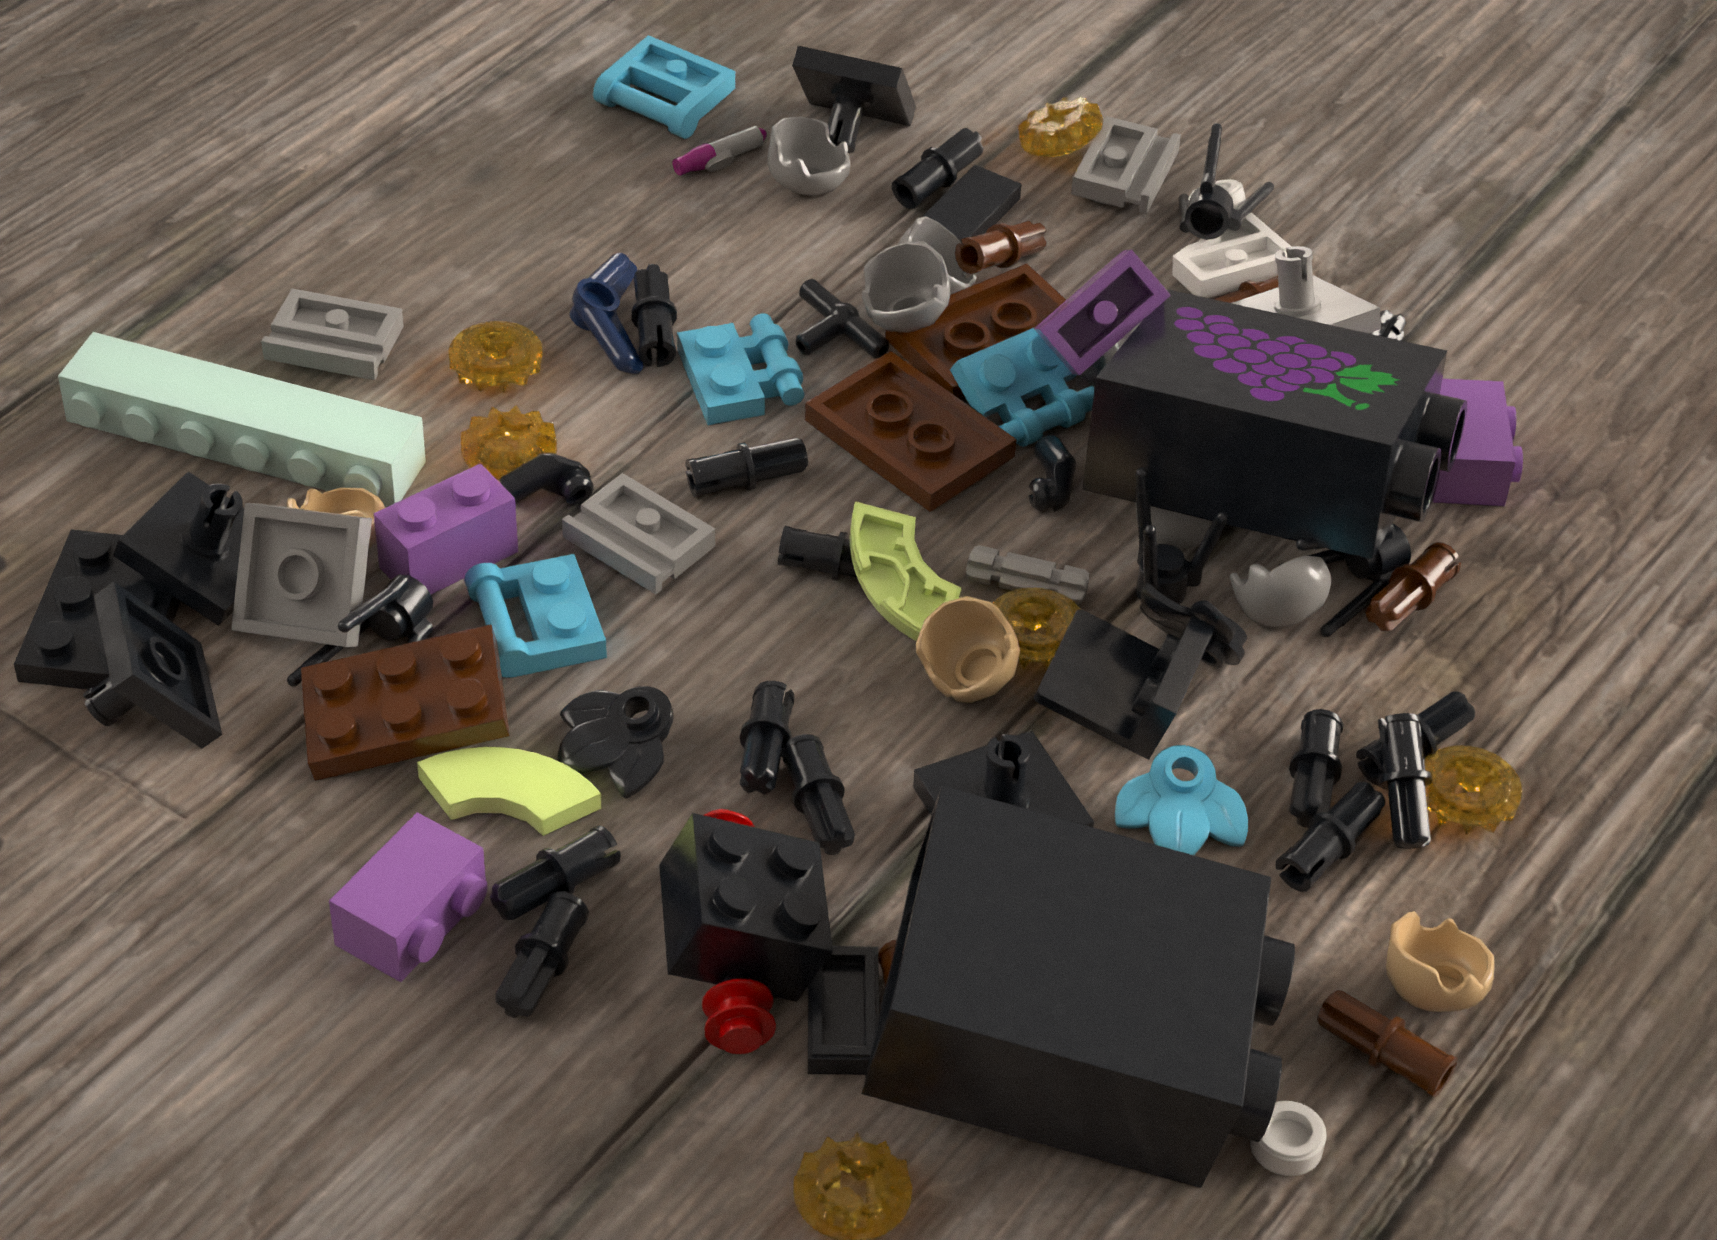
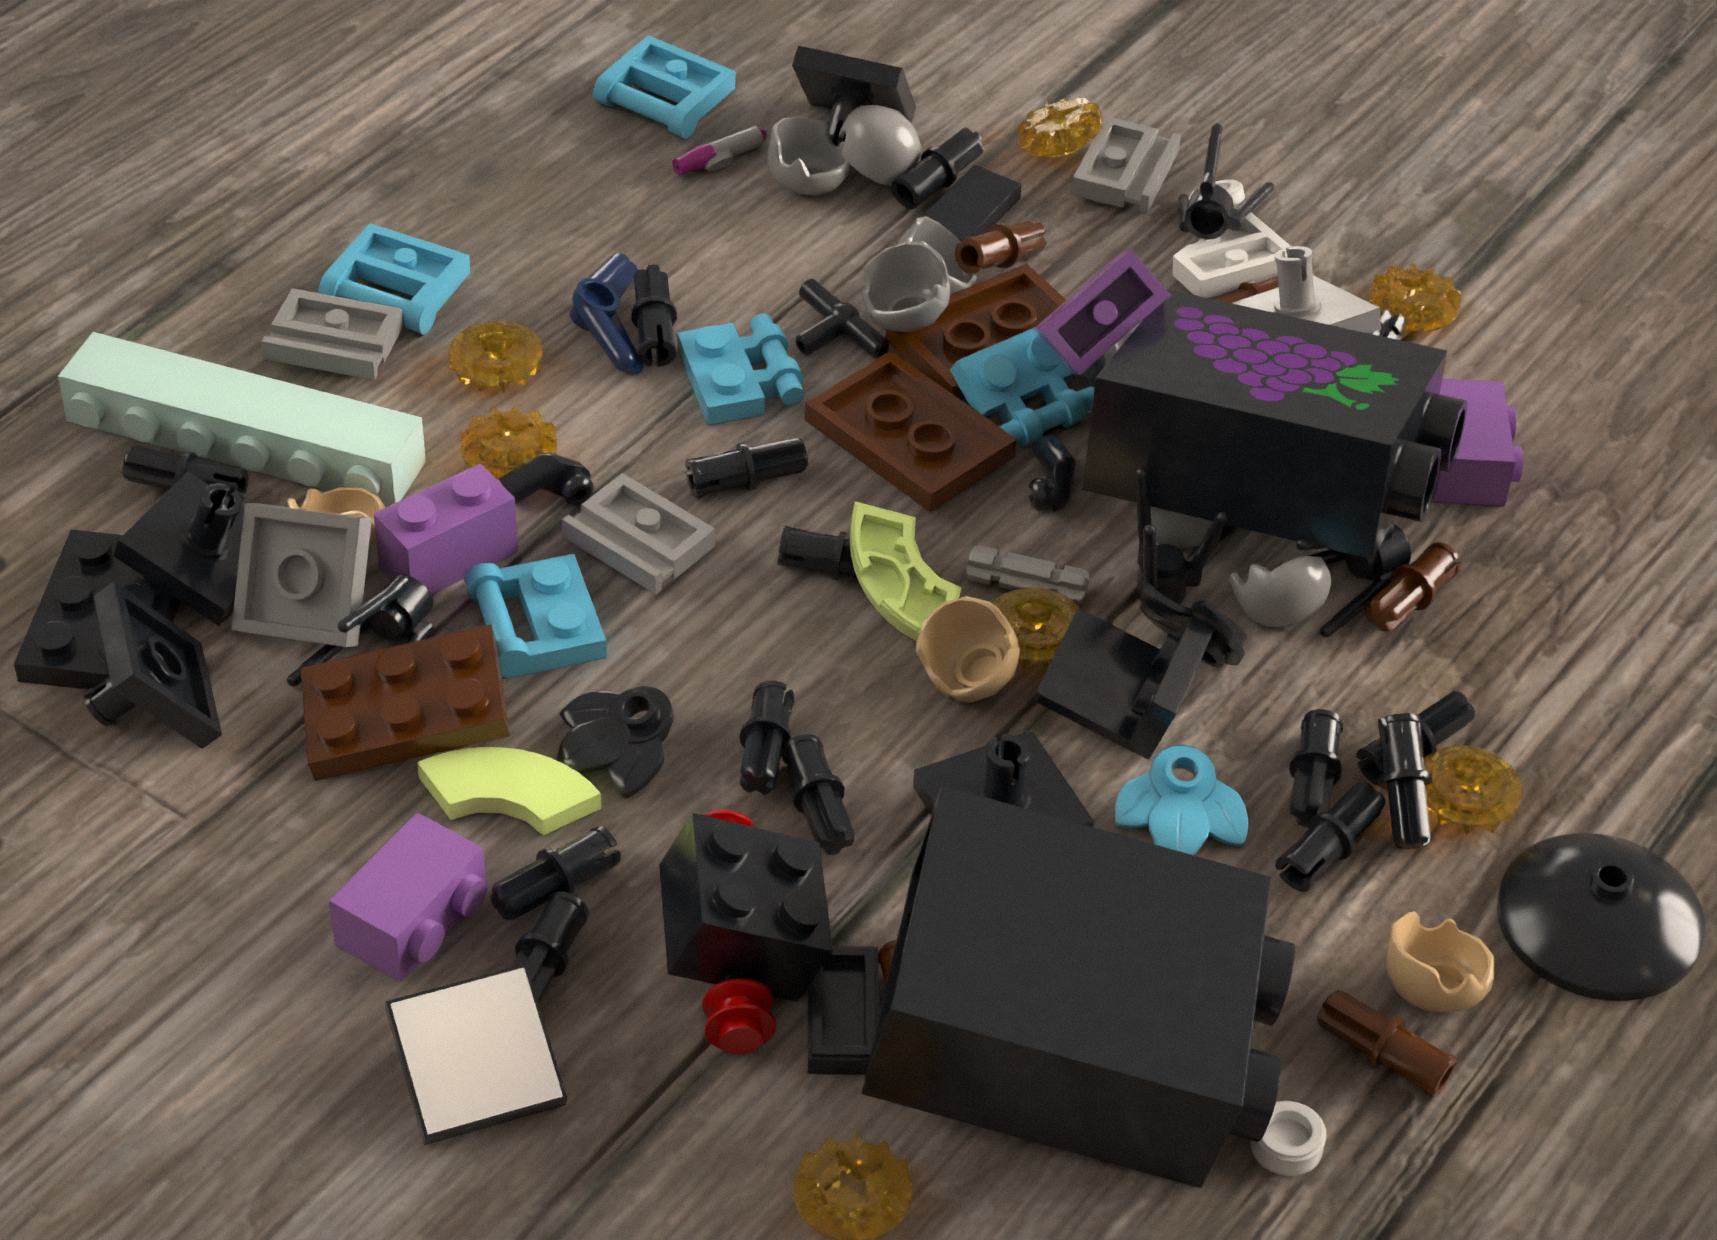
(166, 469): none -> black axle
(401, 264): none -> medium azure plate
(475, 1053): none -> white tile
(880, 143): none -> light grey hair
(1429, 311): none -> clear yellow gear
(1600, 916): none -> black dish

